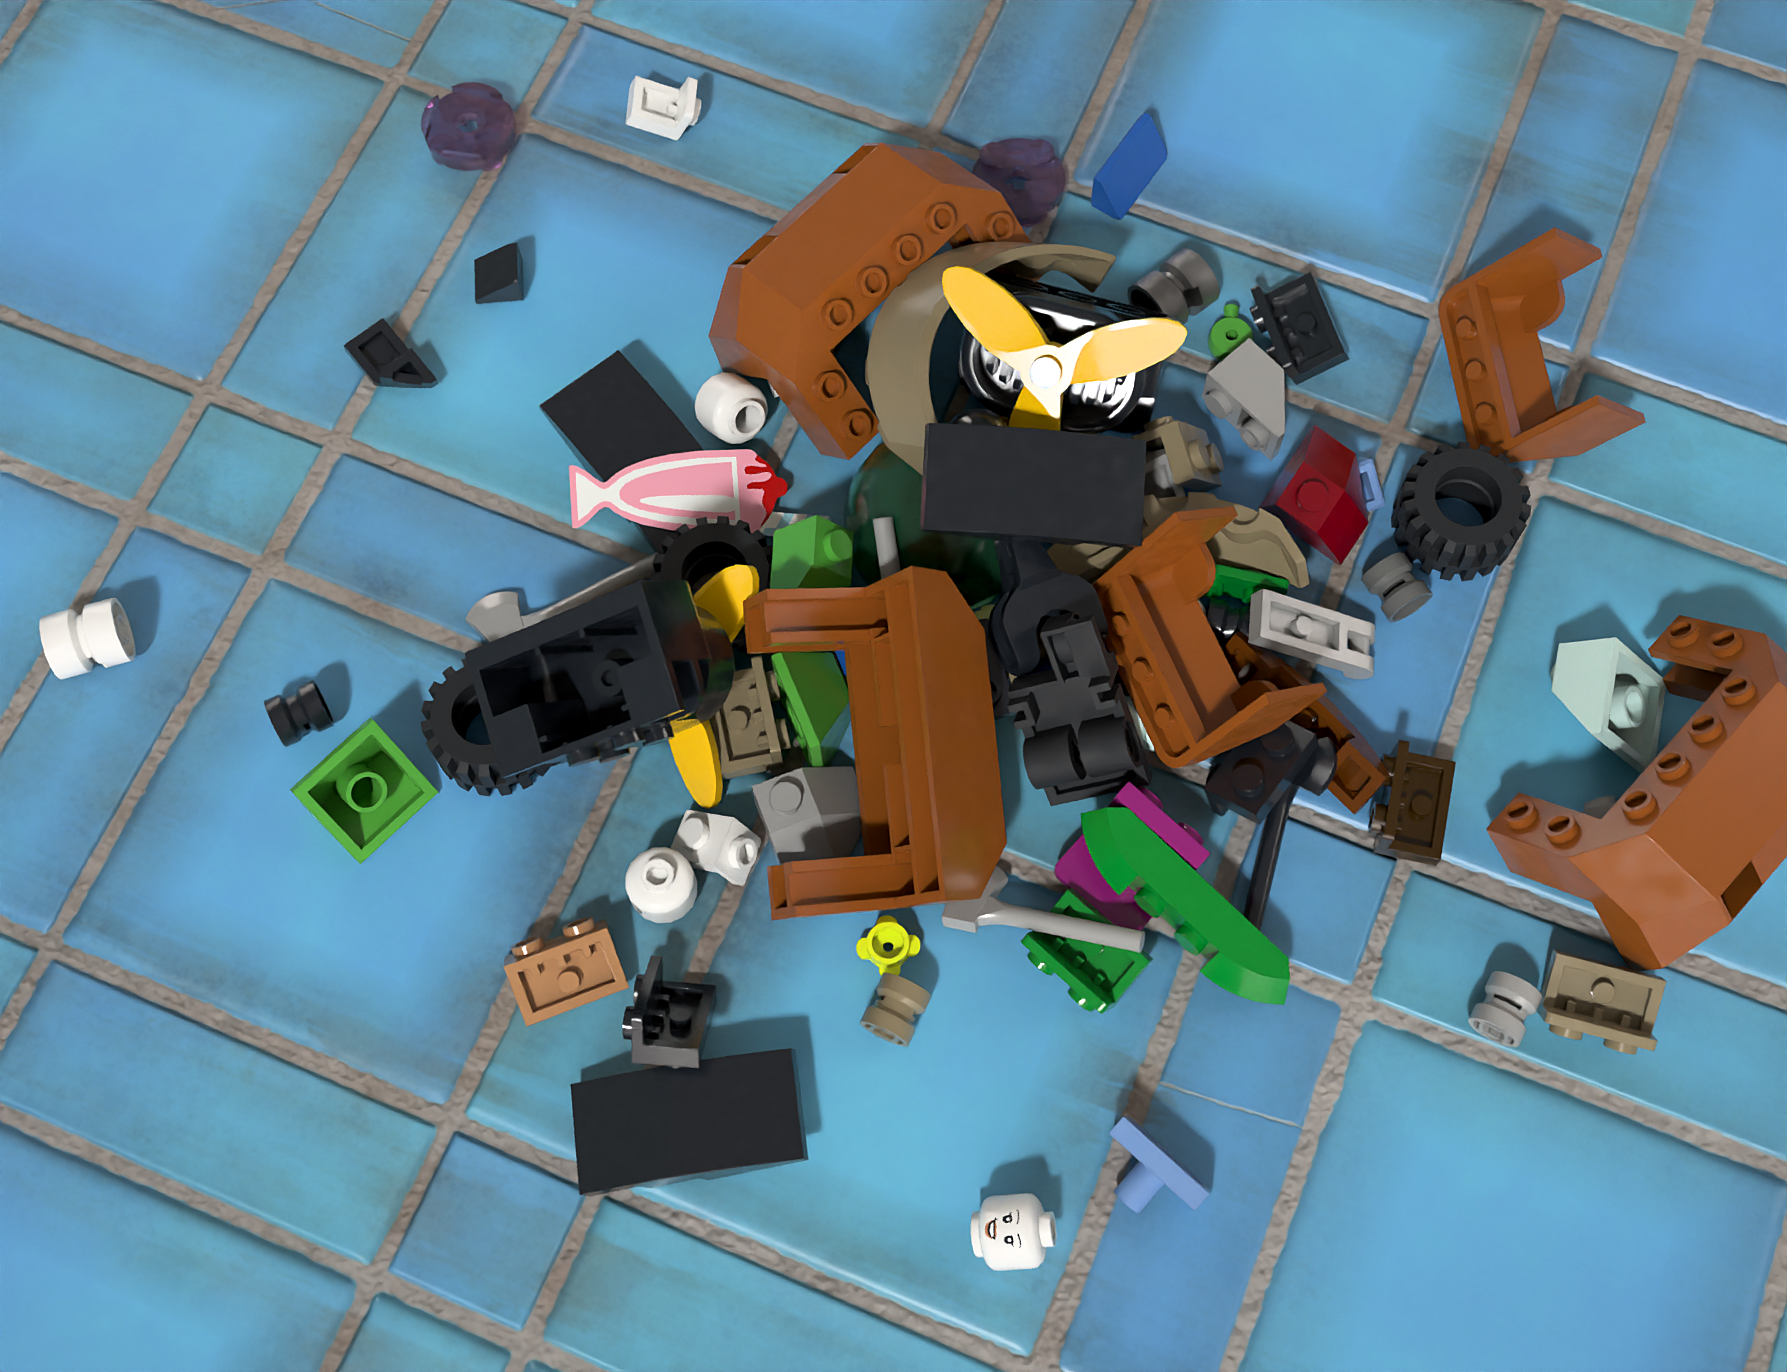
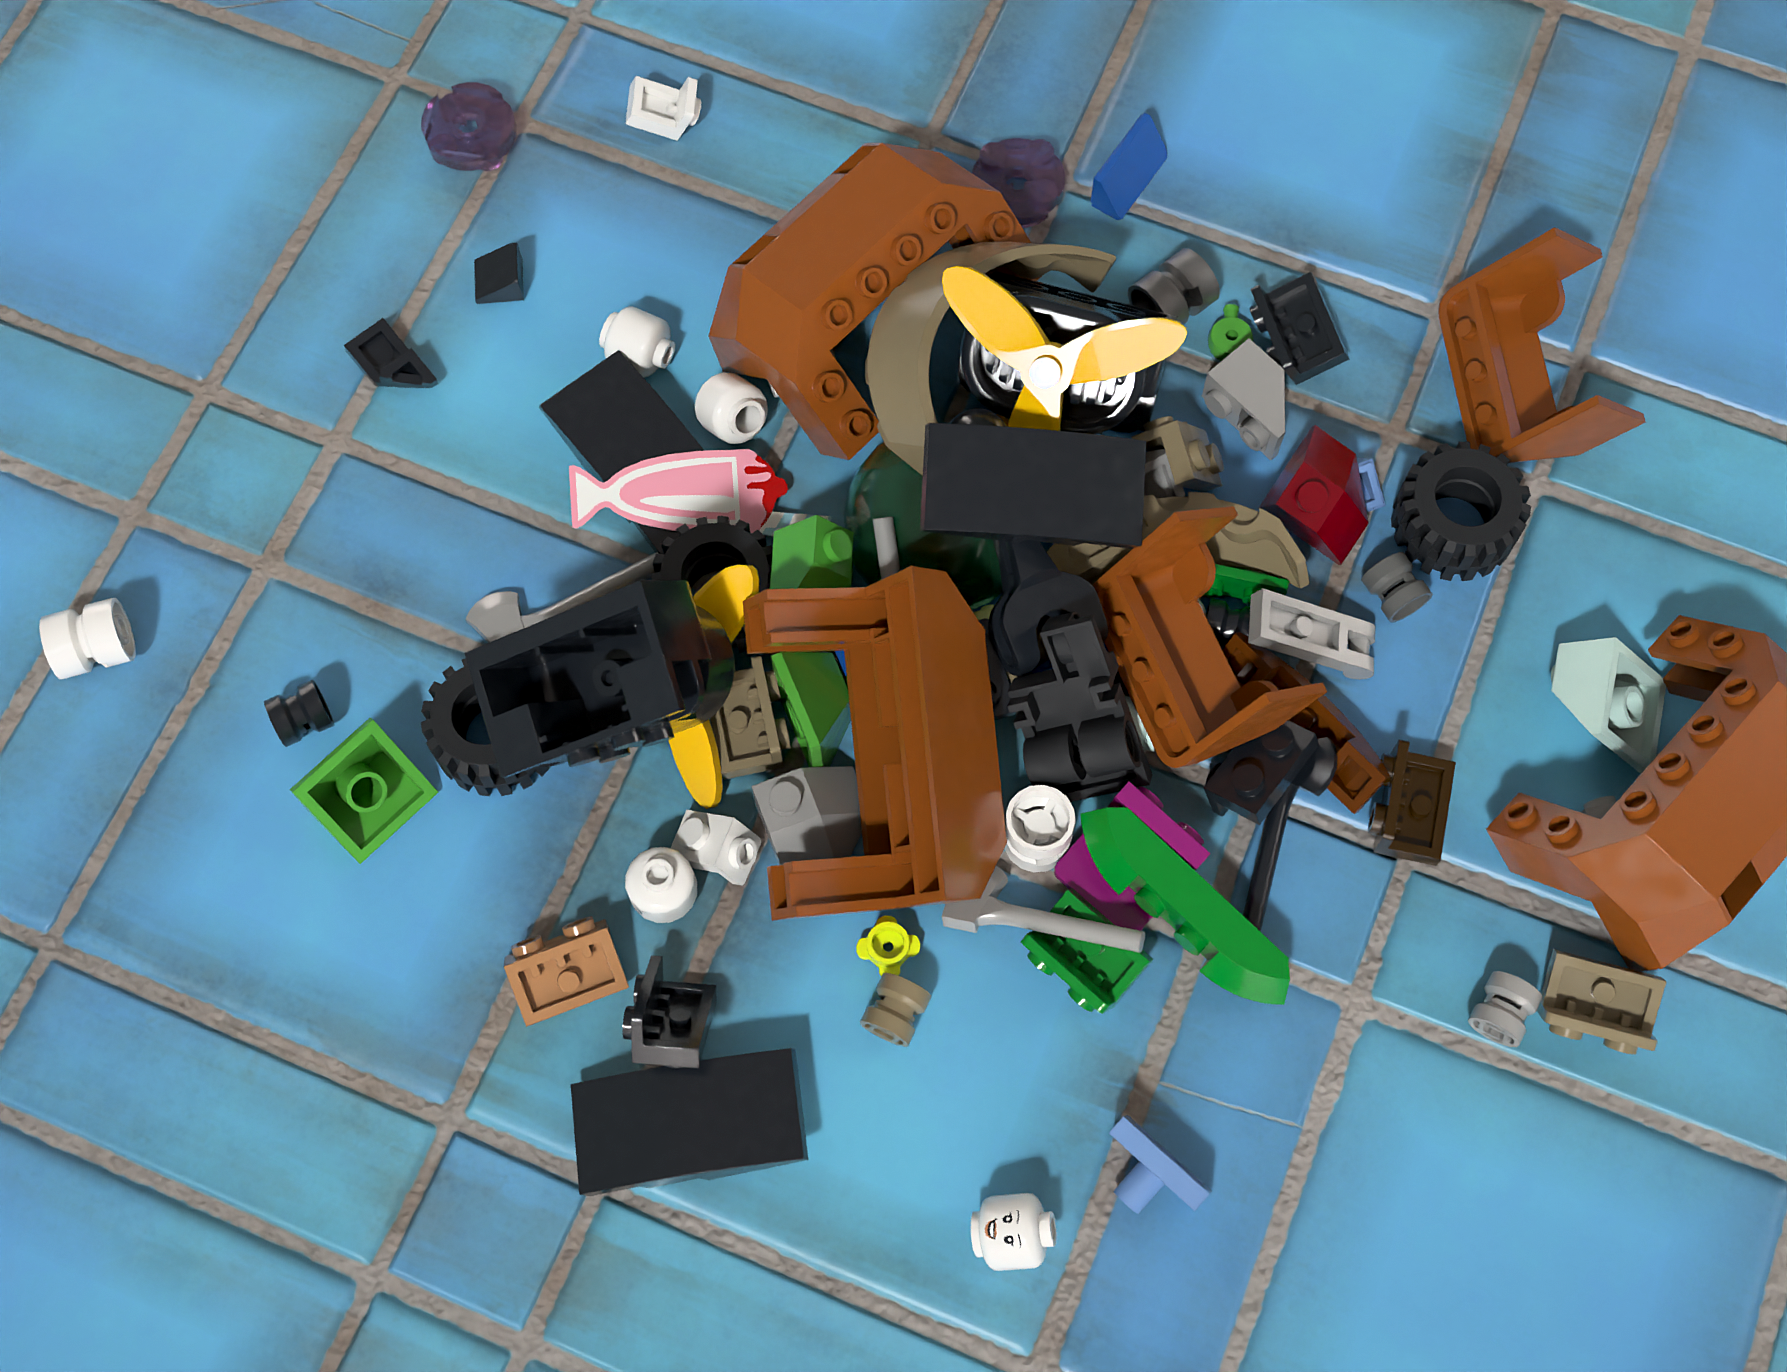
(640, 338): none -> white head
(1038, 828): none -> white wheel

